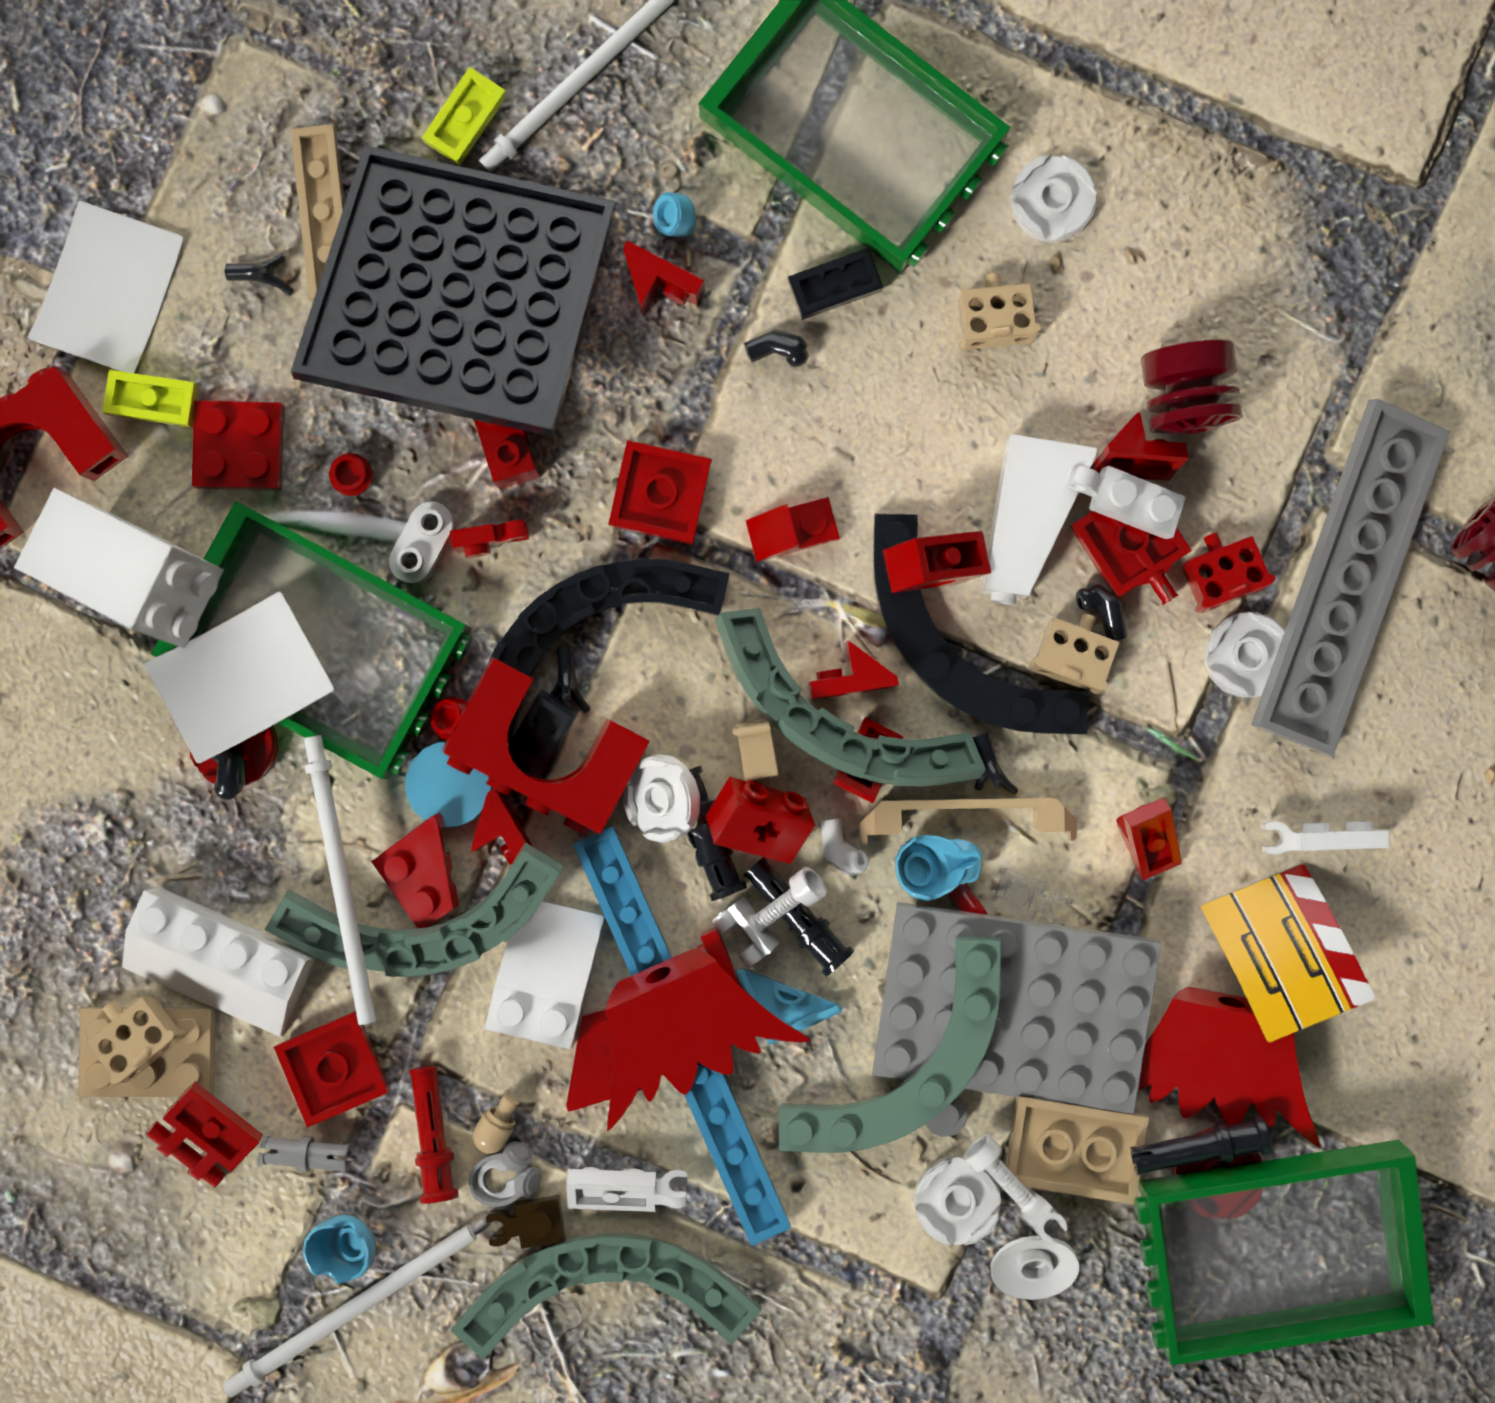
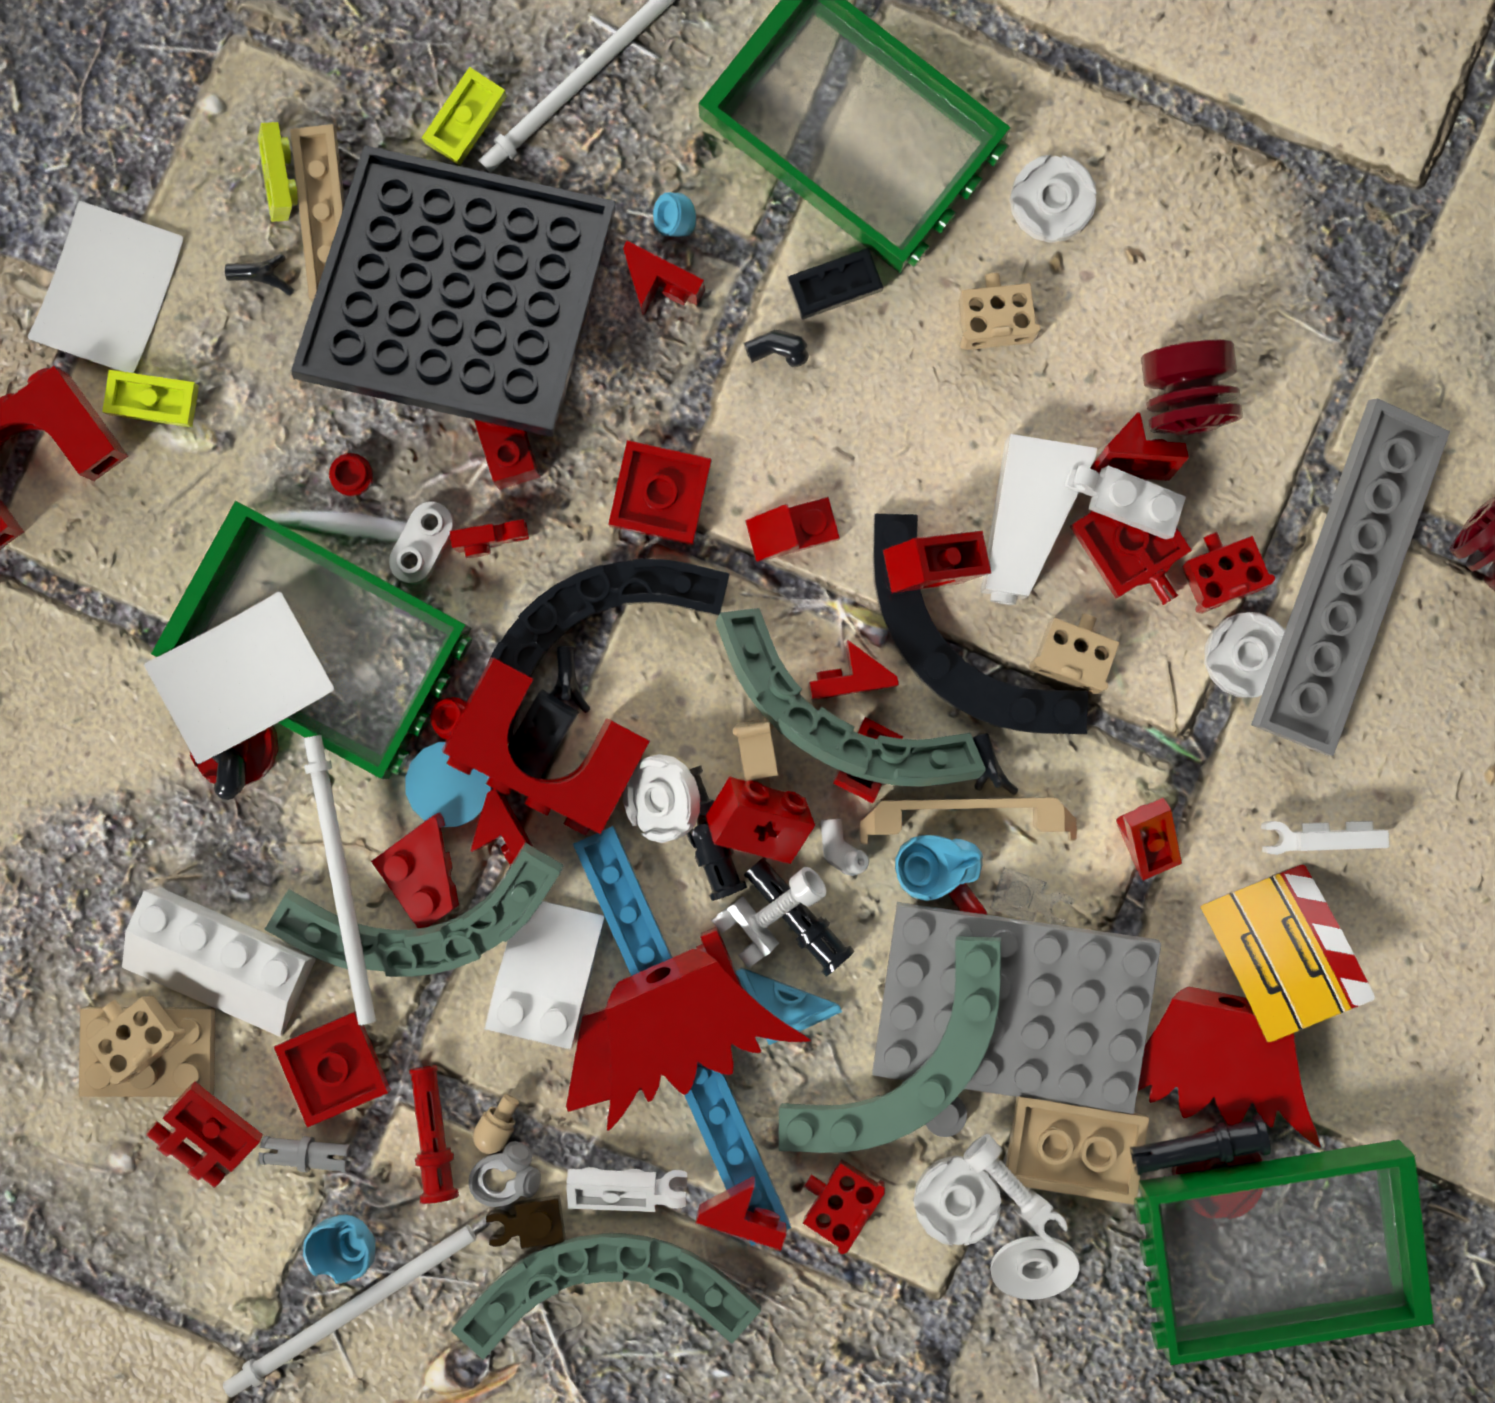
(118, 569): white brick -> none
(237, 445): red plate -> none
(274, 155): none -> neon yellow plate
(730, 1215): none -> red slope
(850, 1215): none -> red piece
(1107, 605): black arm -> none

